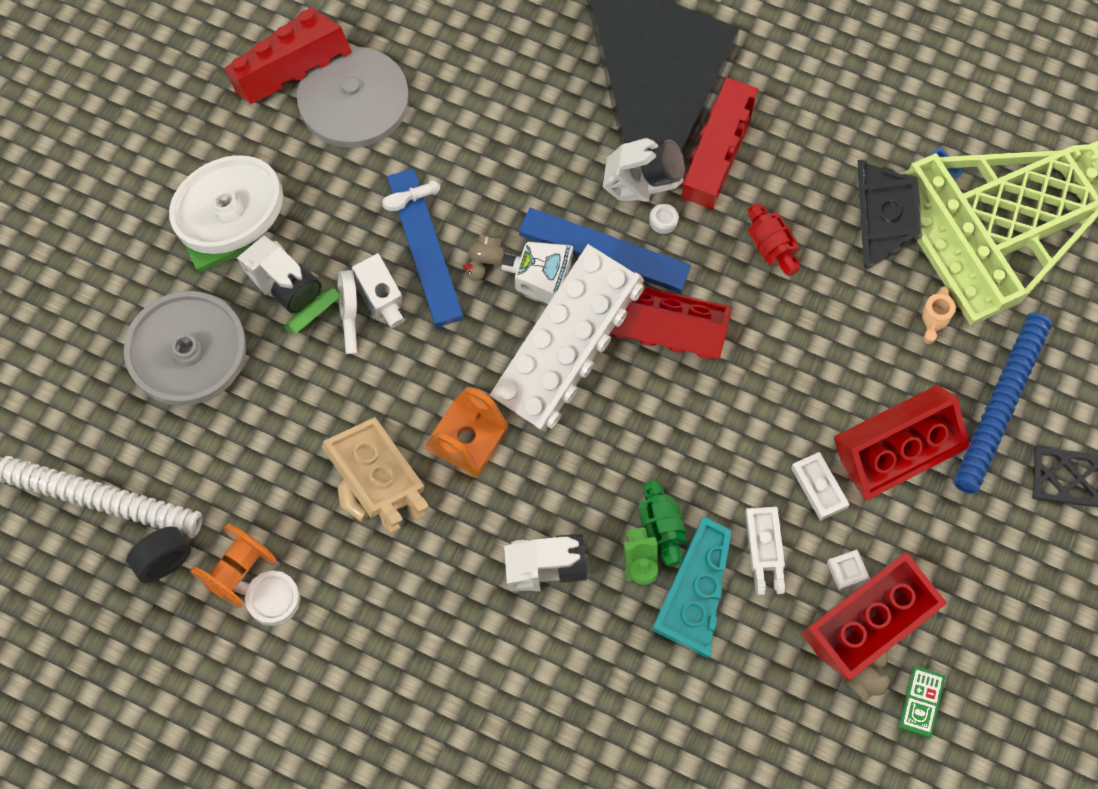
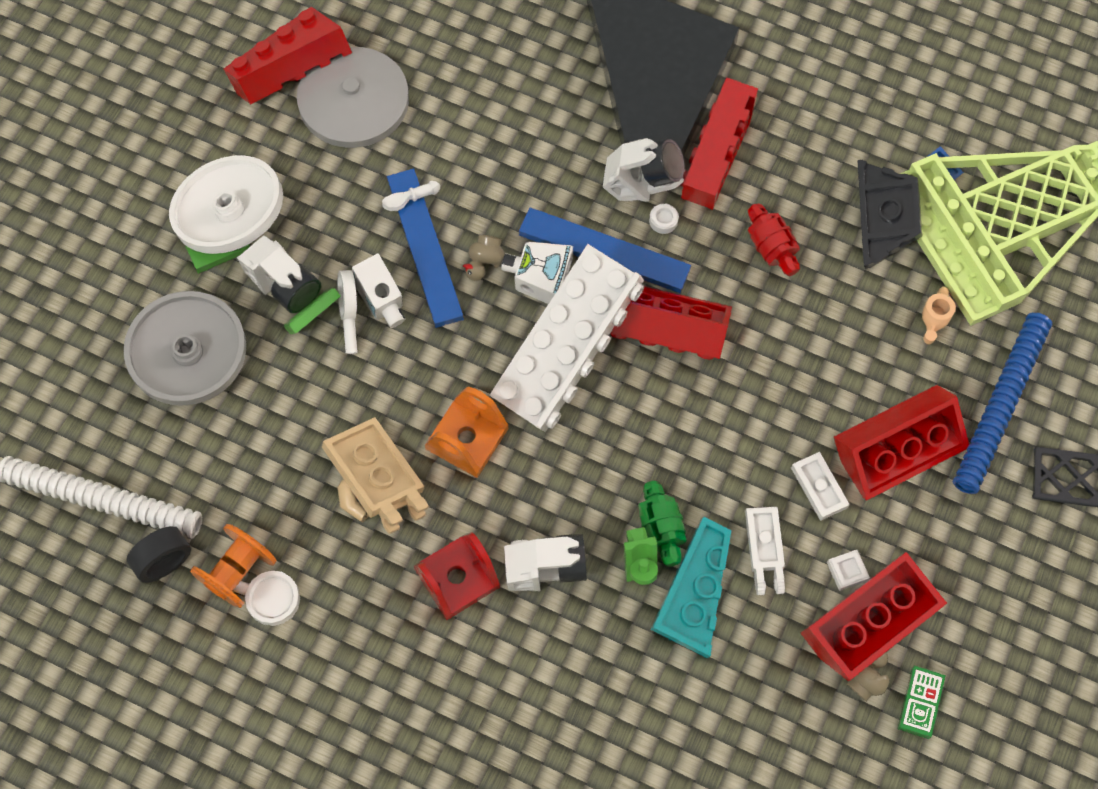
(463, 554): none -> red hose

